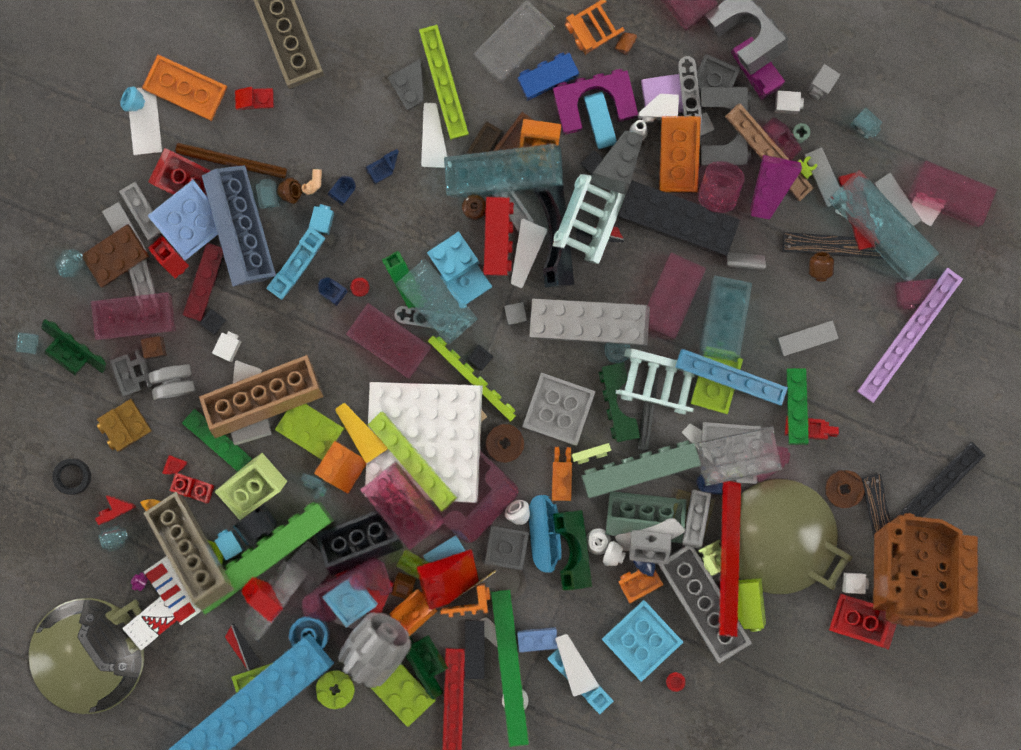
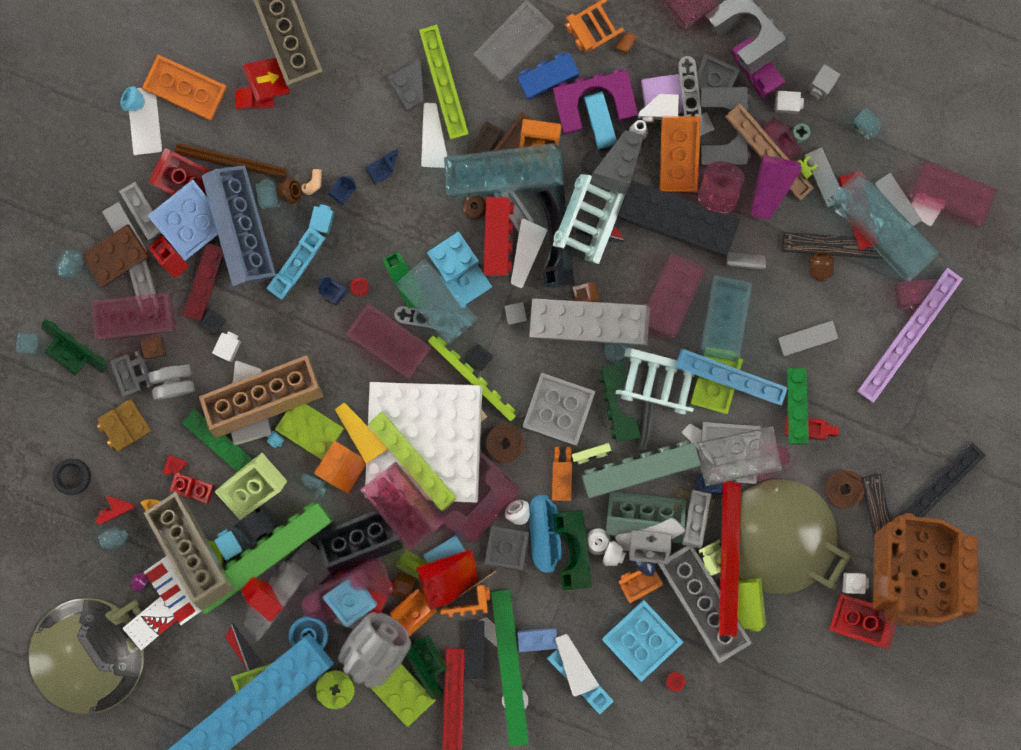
(266, 79): none -> red tile
(275, 439): none -> medium azure plate
(586, 292): none -> dark orange slope

